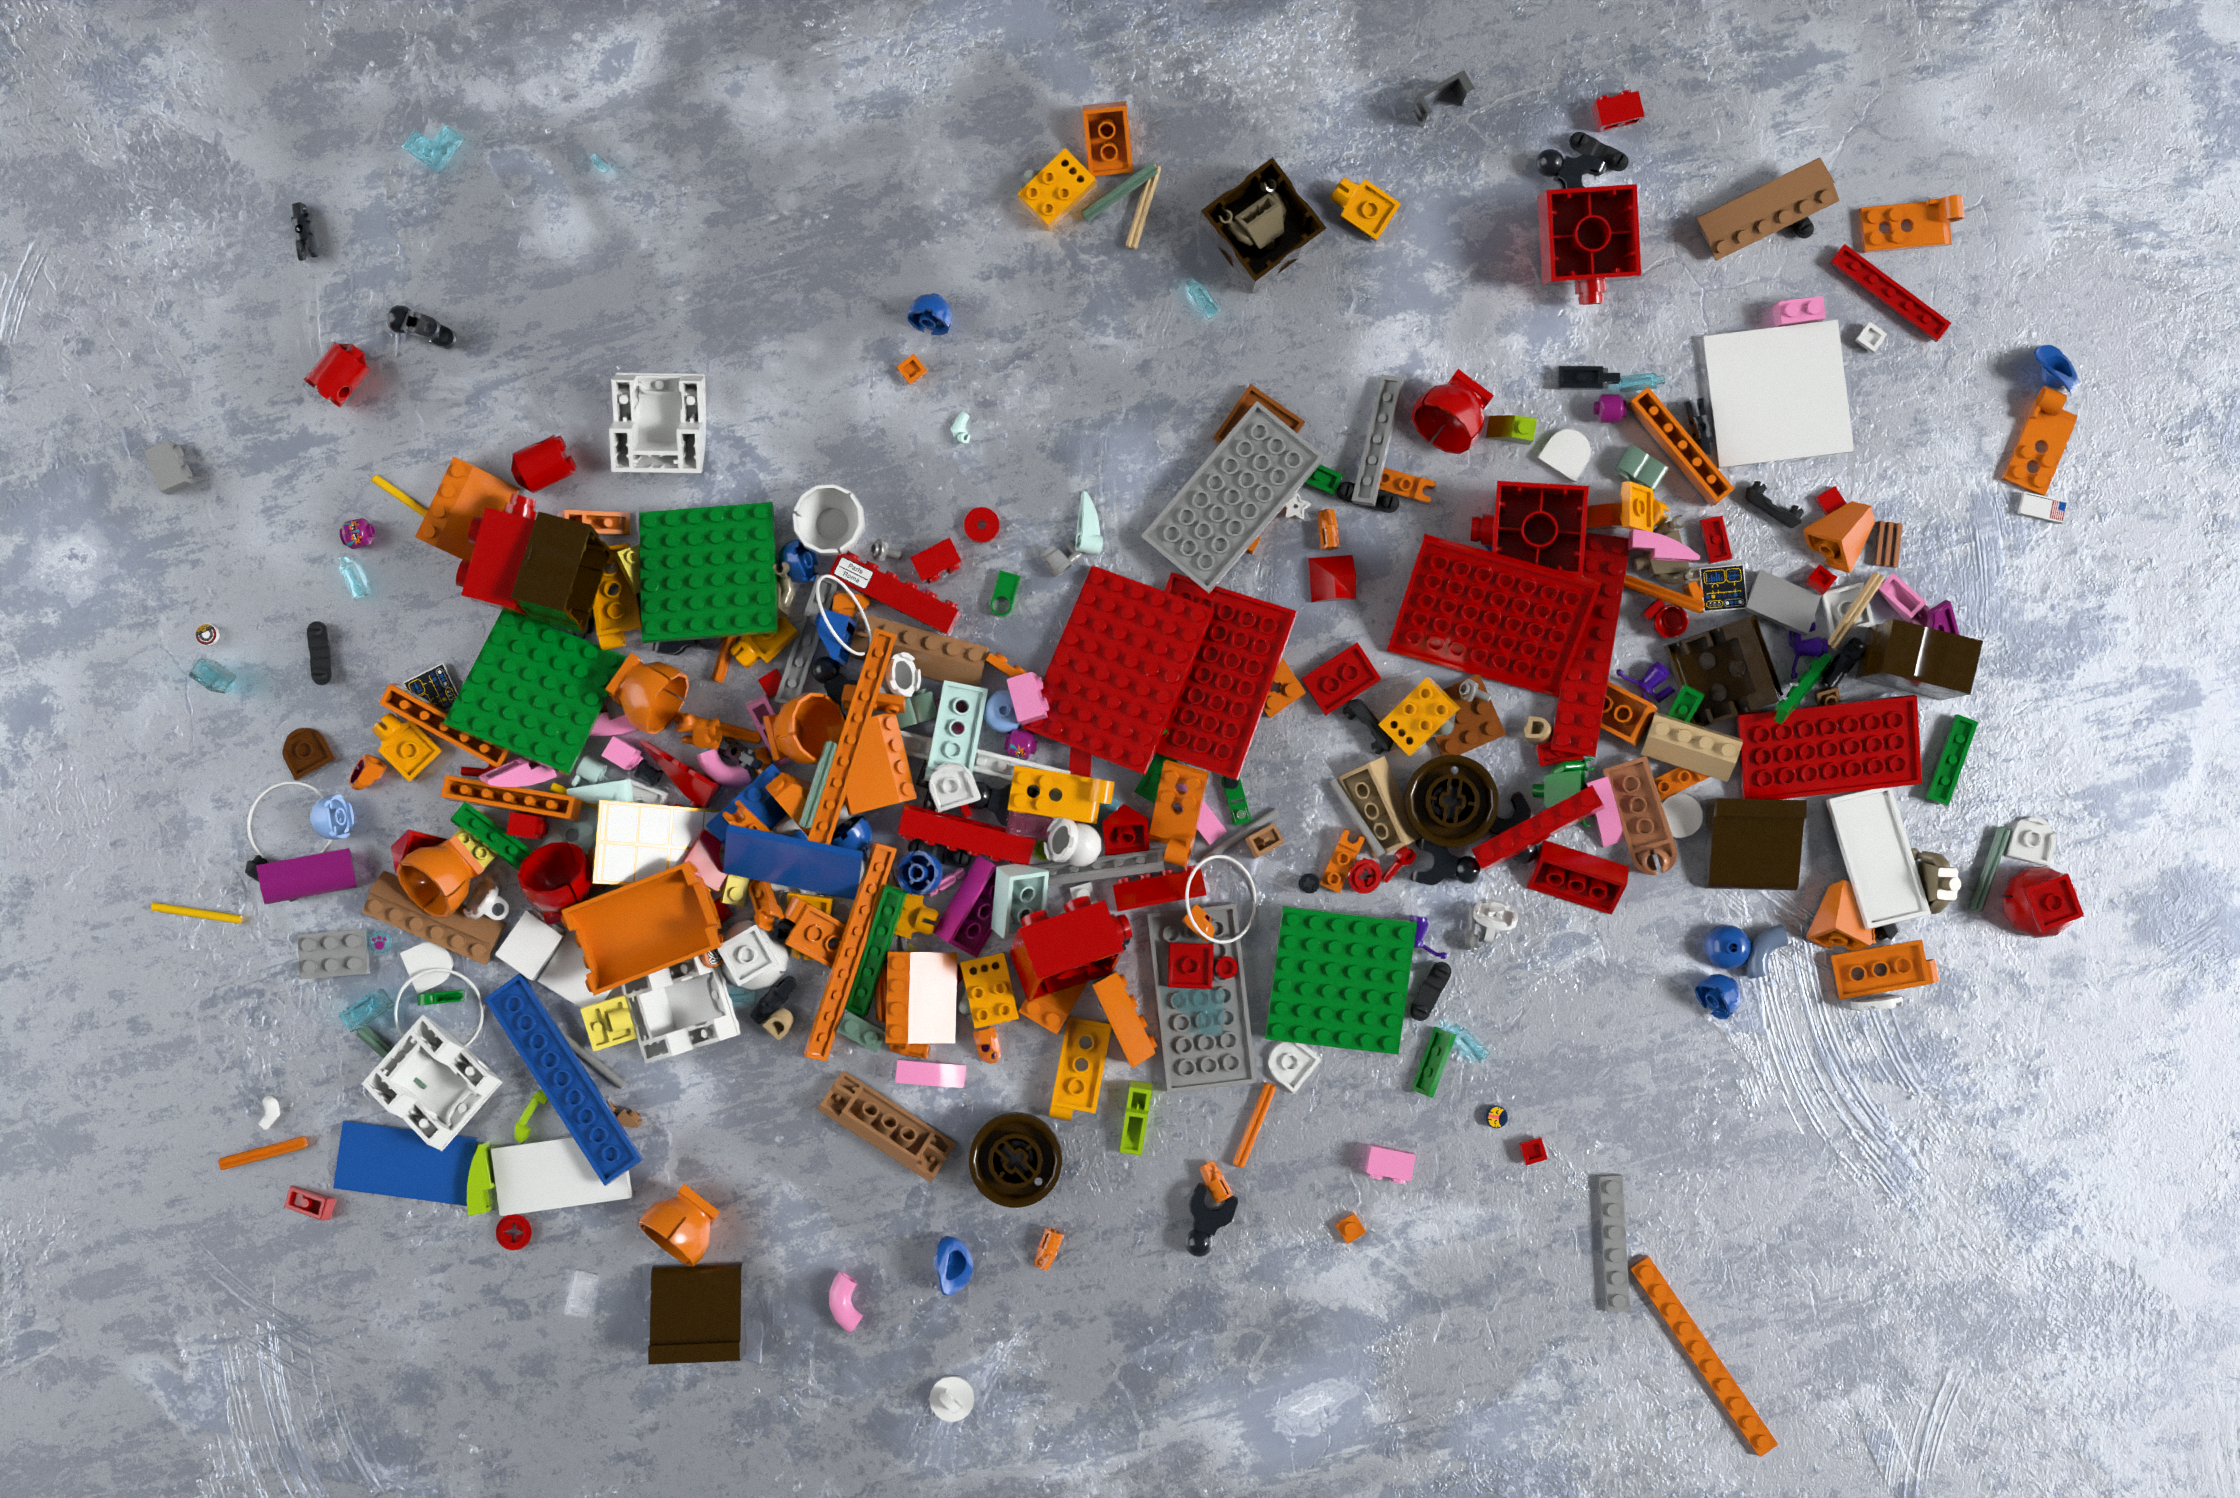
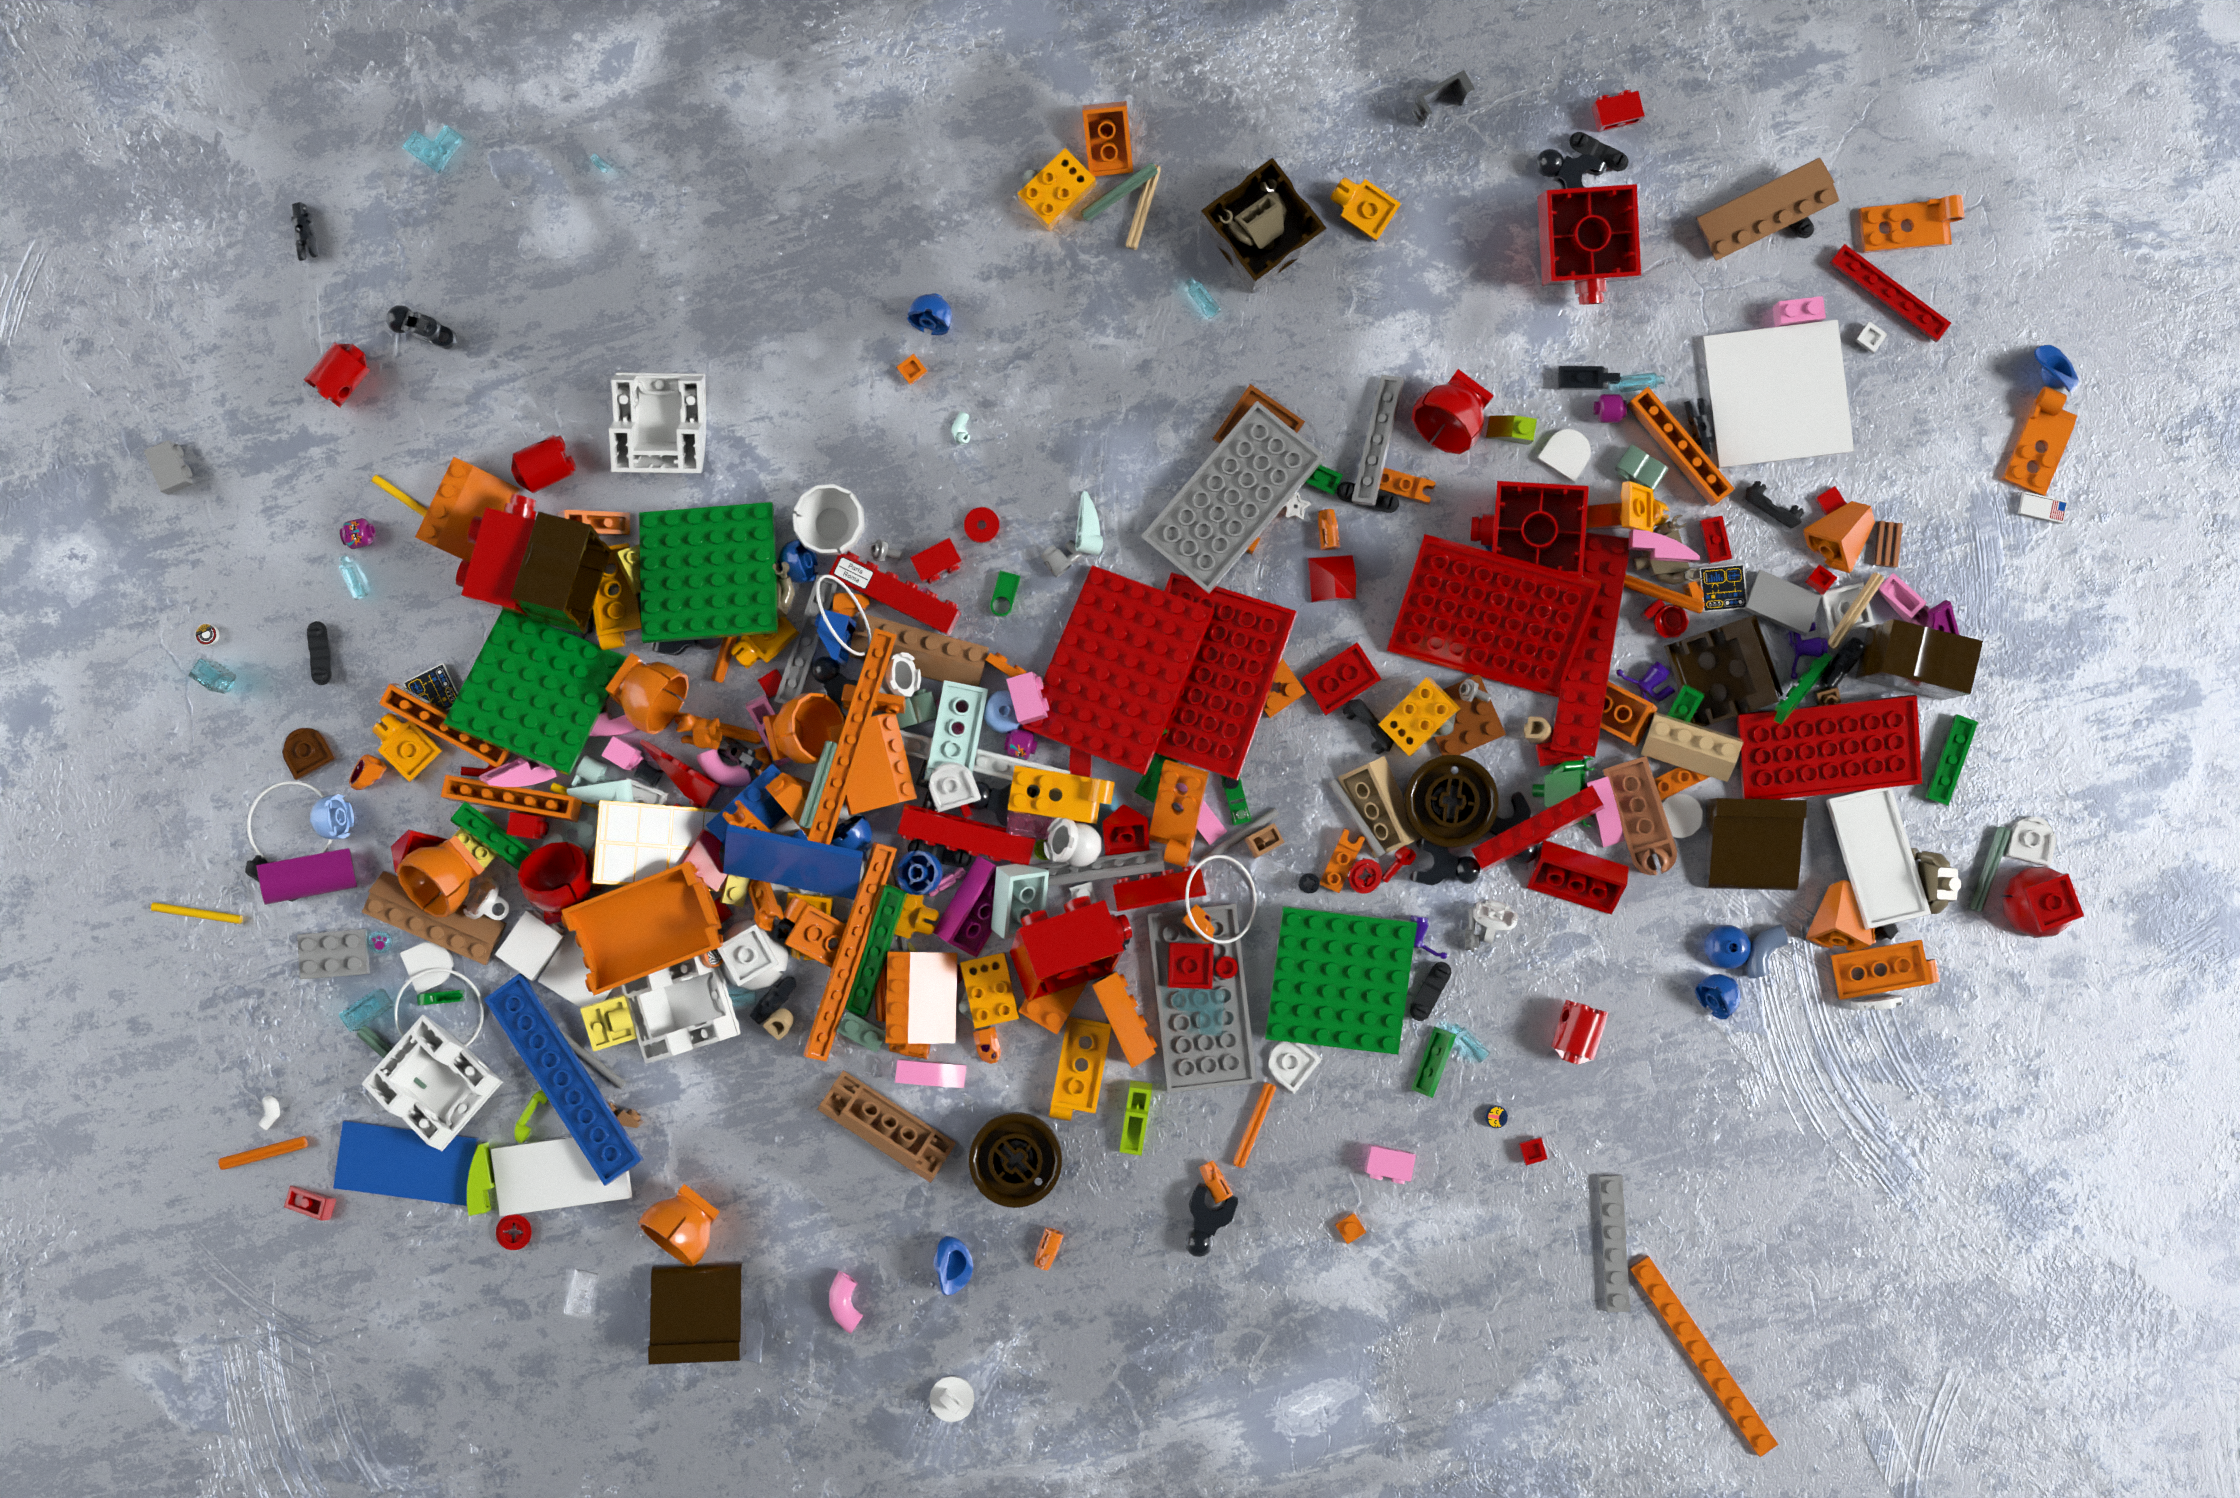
(1579, 1032): none -> red cylinder

